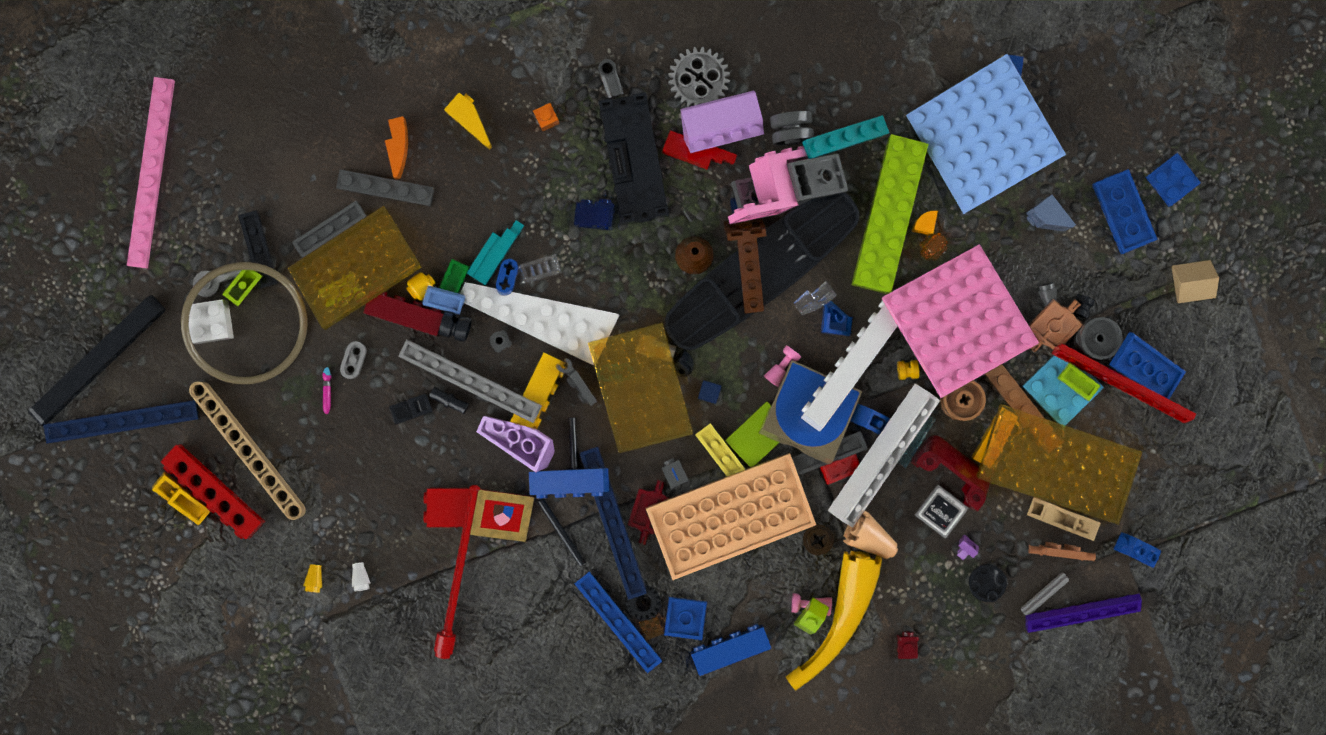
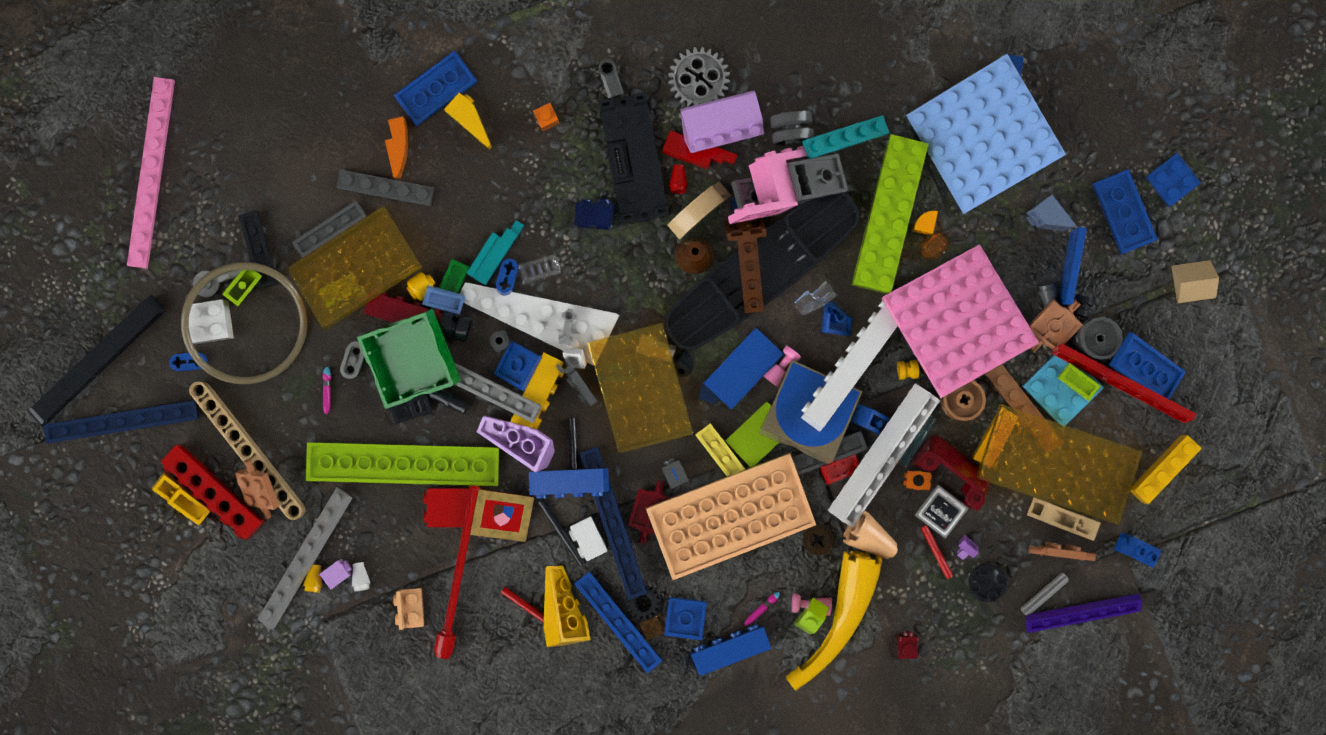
(188, 366): none -> blue beam
(257, 489): none -> nougat plate
(305, 558): none -> light grey plate
(336, 573): none -> lavender brick
(402, 464): none -> lime plate
(409, 358): none -> green tile
(409, 607): none -> light nougat bracket
(435, 88): none -> blue tile
(517, 365): none -> blue plate
(523, 604): none -> red piece
(561, 612): none -> yellow wedge
(568, 316): none -> light grey bar
(576, 357): none -> white plate
(589, 538): none -> white brick
(678, 180): none -> red cone
(698, 209): none -> tan arch
(743, 368): none -> blue tile
(762, 608): none -> dark pink piece
(909, 482): none -> orange piece
(936, 551): none -> red piece
(1072, 266): none -> blue tile
(1165, 469): none -> yellow brick

